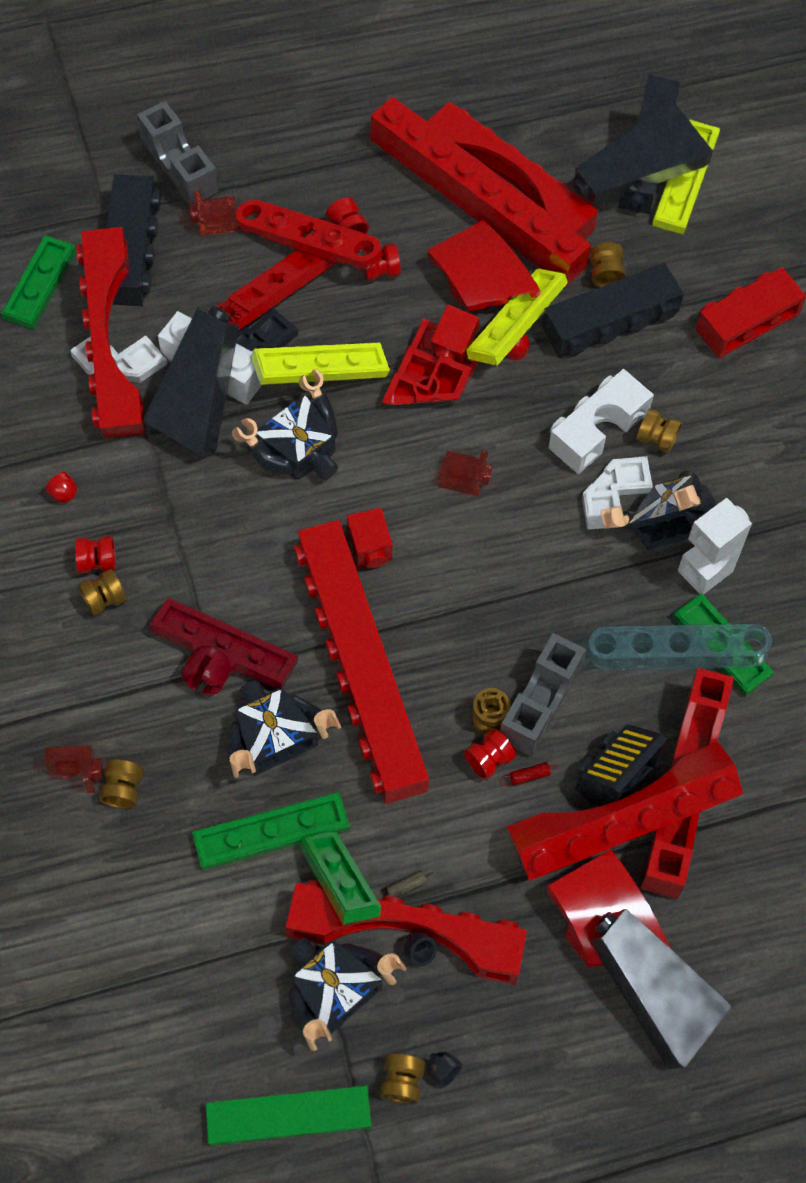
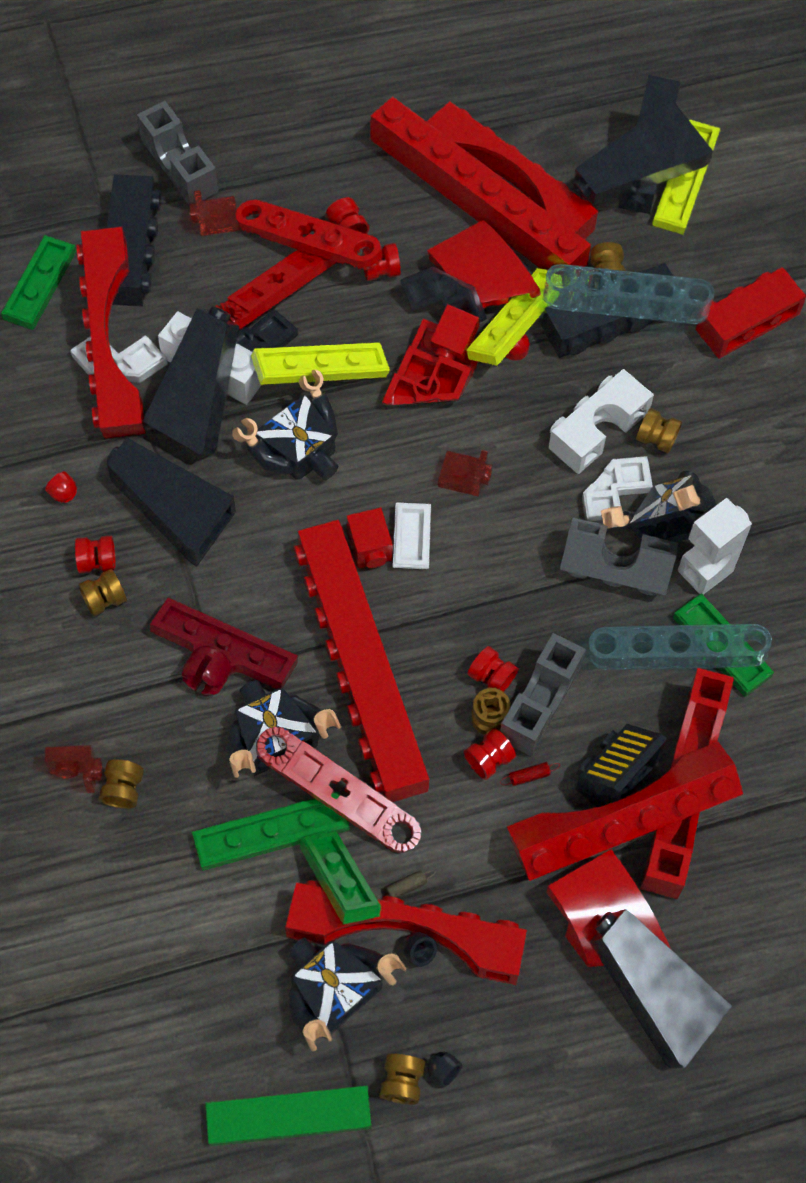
(171, 498): none -> black slope
(313, 774): none -> piece
(412, 535): none -> white tile
(435, 286): none -> black tile
(492, 670): none -> red wheel
(644, 291): none -> clear light blue beam
(646, 569): none -> dark grey arch

